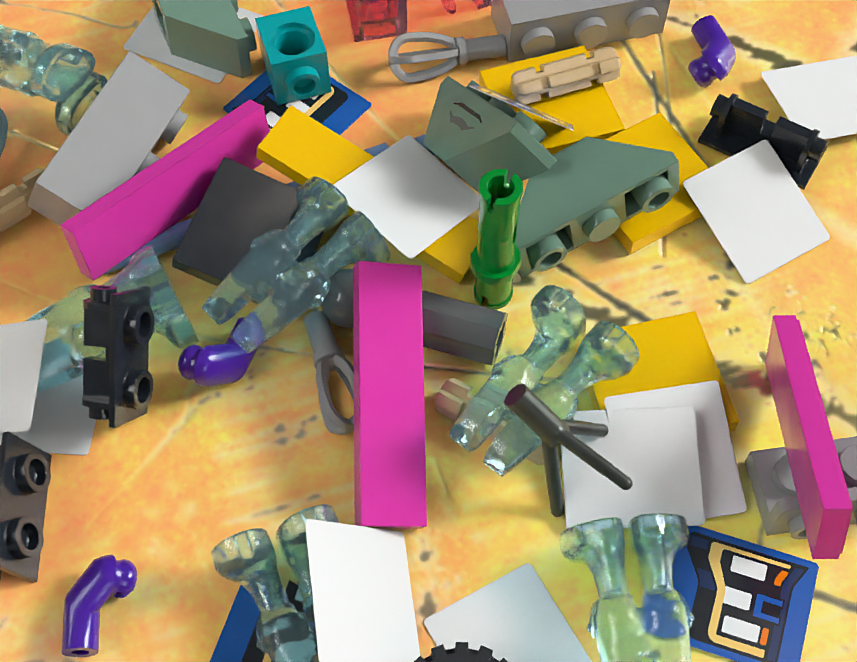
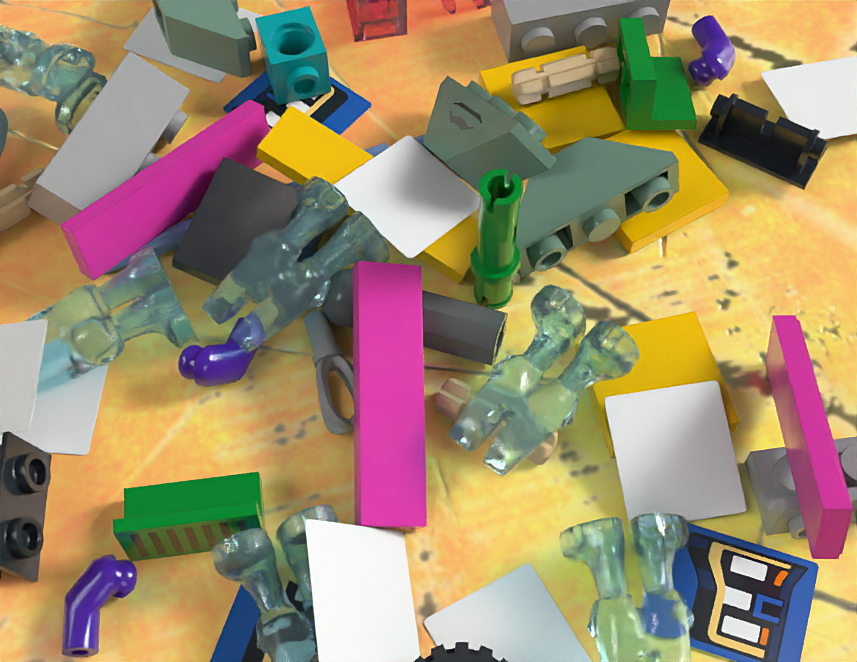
(119, 383): black hinge -> none
(188, 515): none -> green panel
(458, 53): light grey piece -> none
(522, 106): sticker -> none
(559, 431): pearl dark grey plant -> none
(651, 88): none -> green panel
(653, 449): white sticker -> none
(756, 211): white sticker -> none

